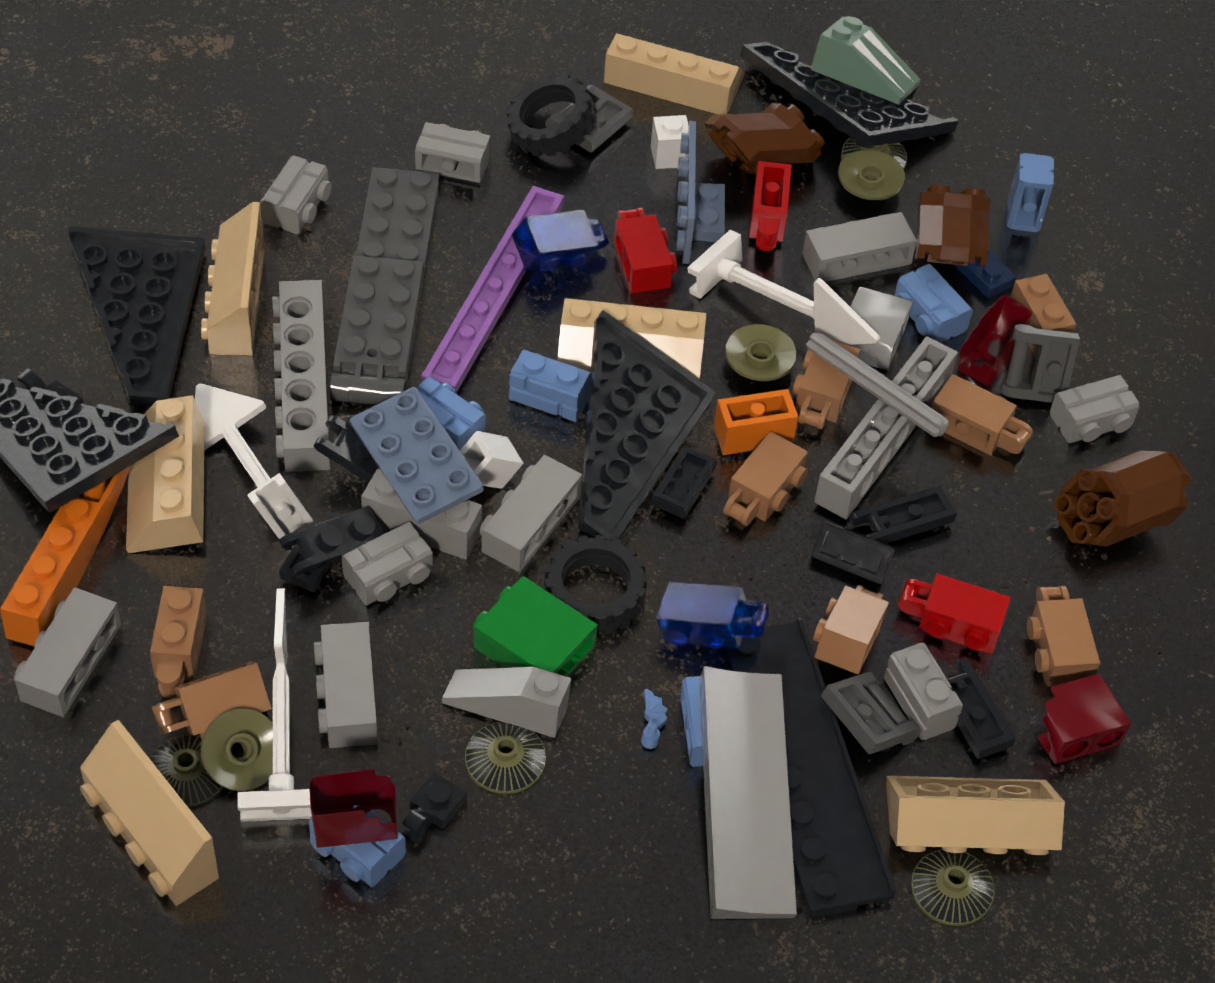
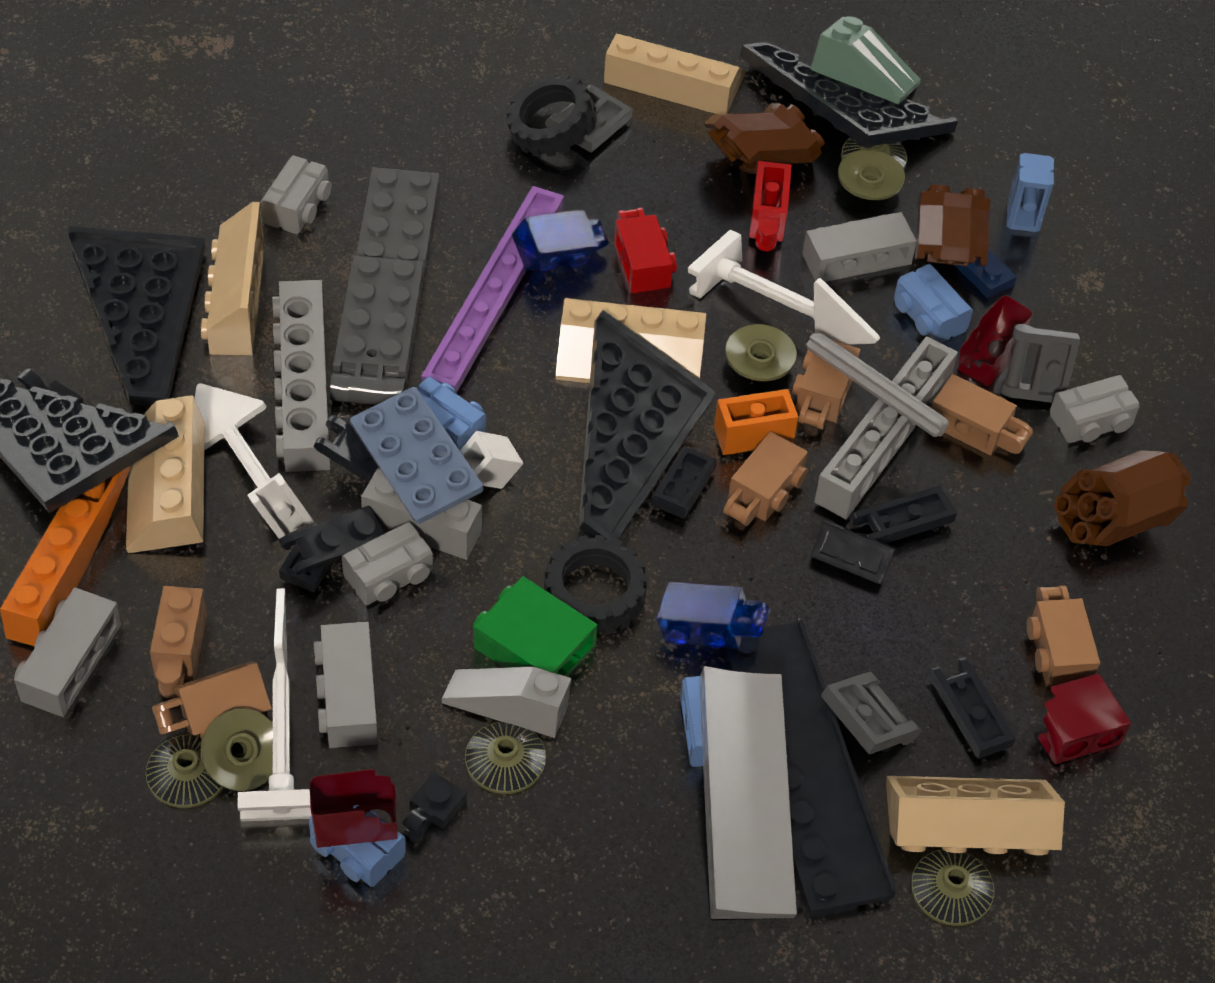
(148, 816): tan slope -> none
(453, 152): light grey brick -> none
(530, 512): light grey brick -> none
(549, 385): medium blue brick -> none
(656, 716): medium blue piece -> none
(667, 140): white brick -> none
(703, 203): sand blue bracket -> none
(850, 628): medium nougat brick -> none
(888, 318): light grey piece -> none
(923, 690): light grey brick -> none
(956, 611): red brick -> none
(1045, 304): medium nougat brick -> none

